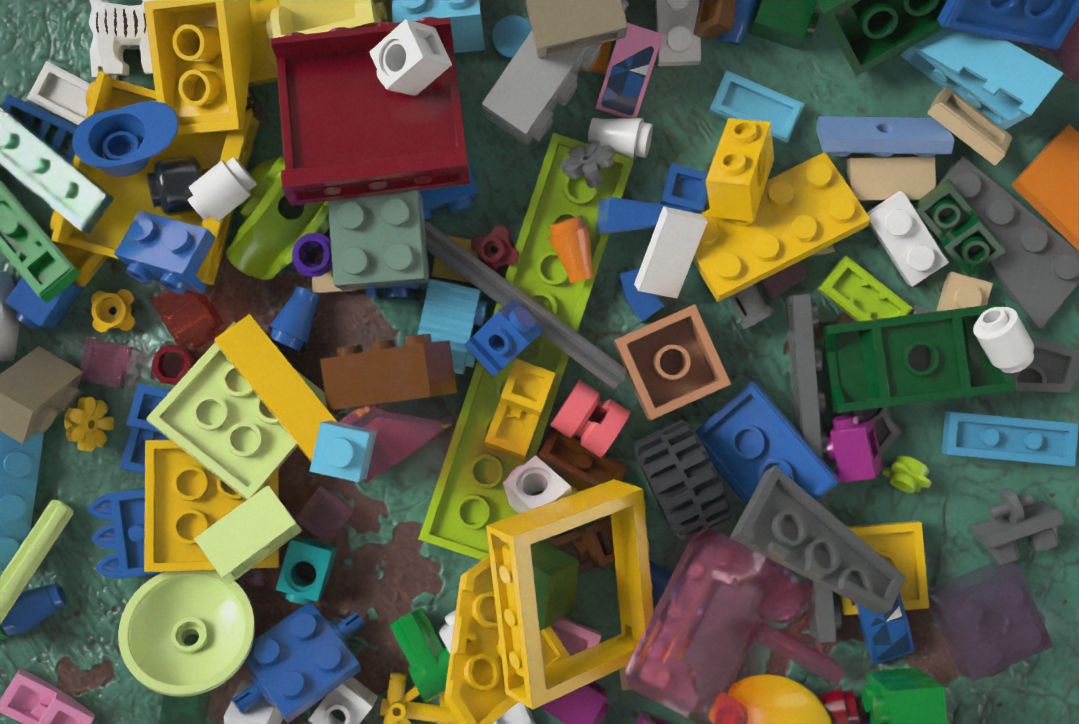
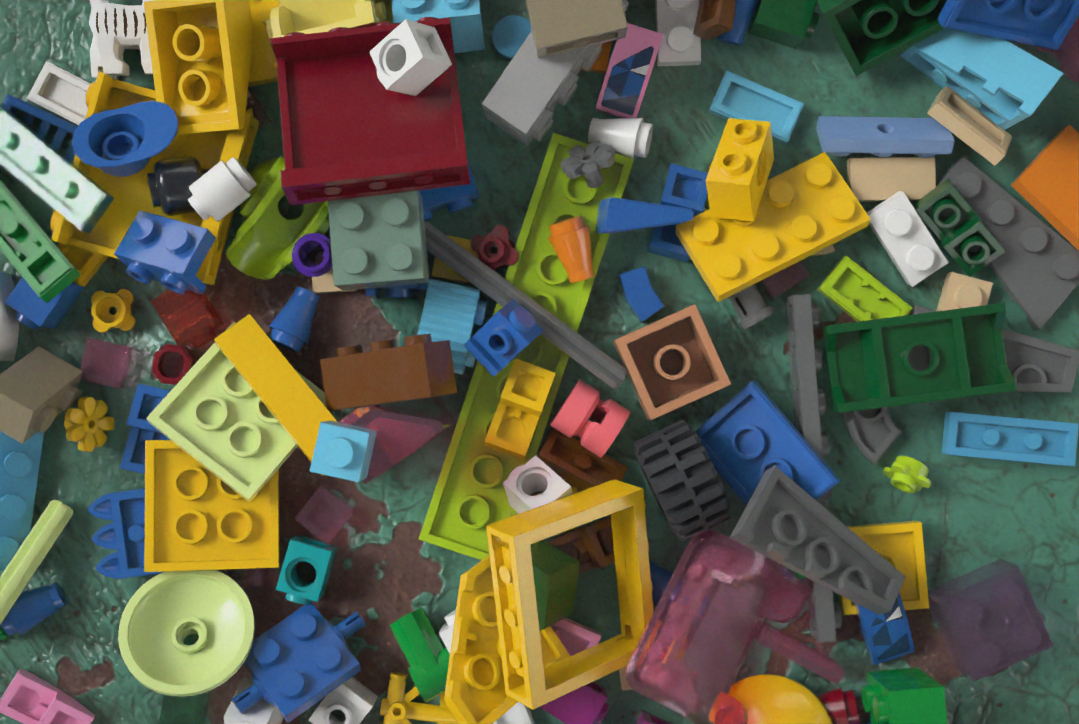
(248, 534): yellowish green hinge -> none
(670, 252): white tile -> none
(854, 448): magenta brick -> none
(1004, 339): white brick -> none
(1016, 519): dark grey hips -> none

